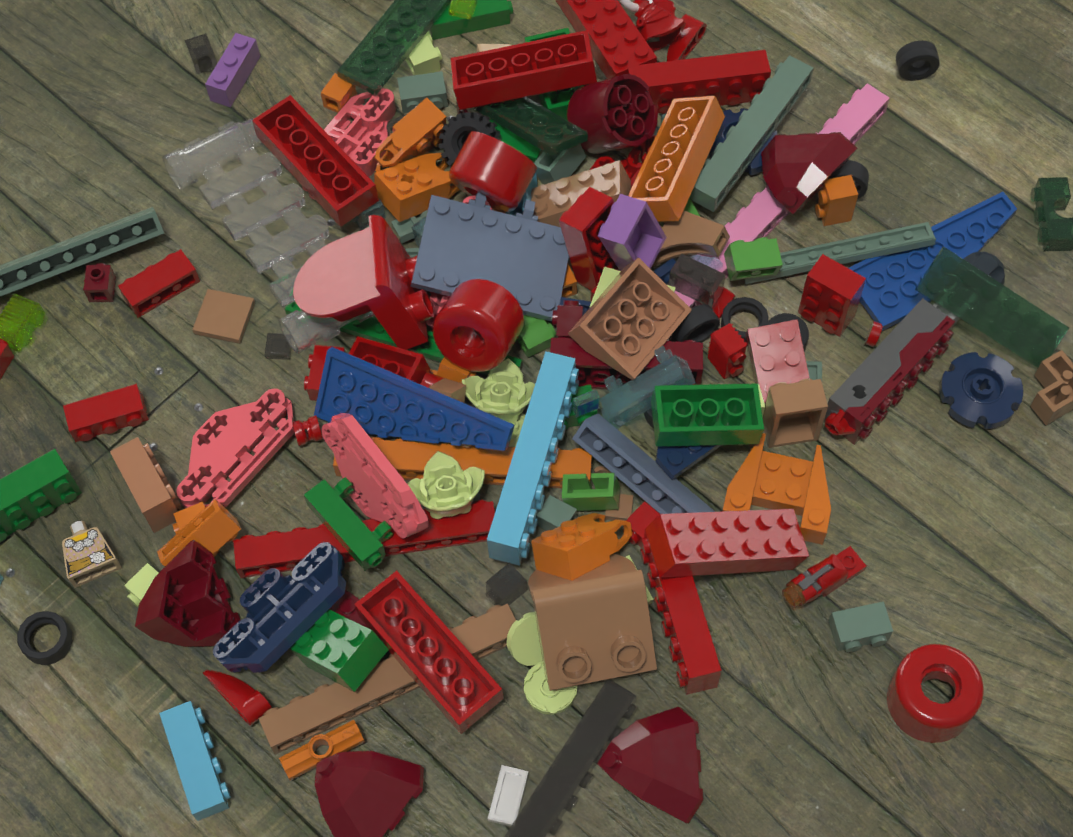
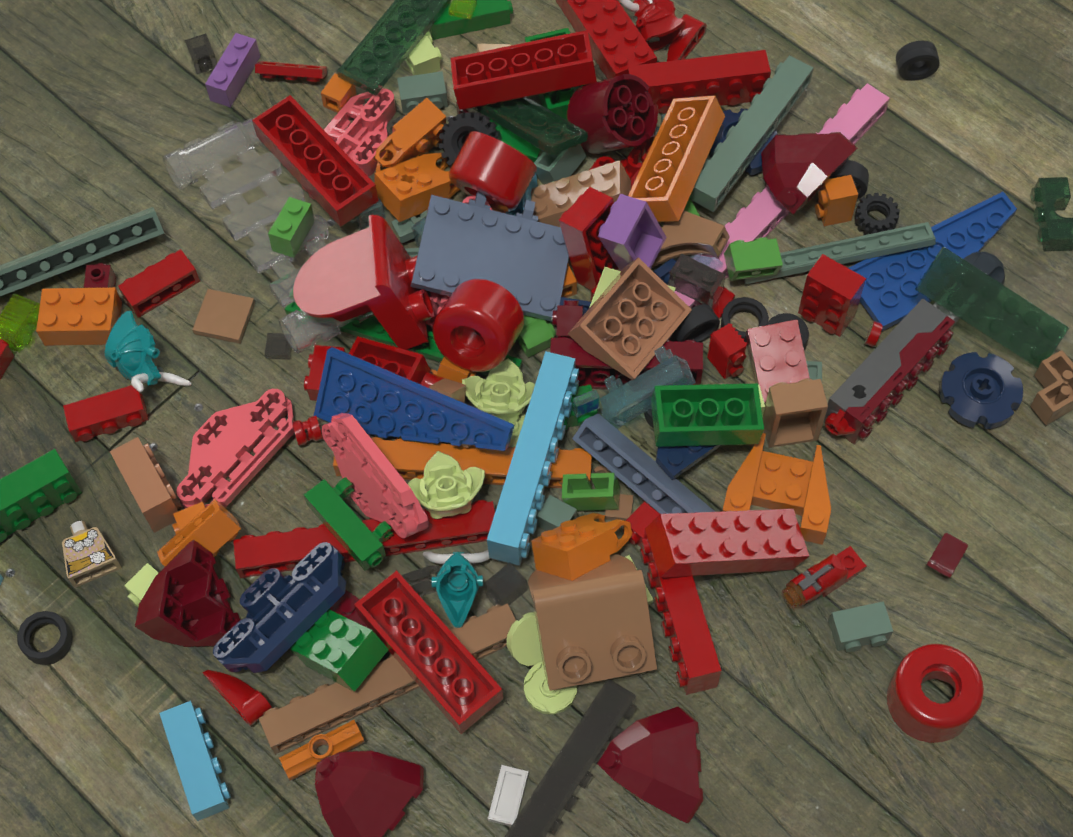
(77, 315): none -> orange brick
(133, 351): none -> teal helmet
(291, 71): none -> red plate
(291, 227): none -> bright green brick
(422, 577): none -> clear smoke beam
(457, 582): none -> teal helmet
(879, 204): none -> black tyre
(947, 555): none -> dark red bracket

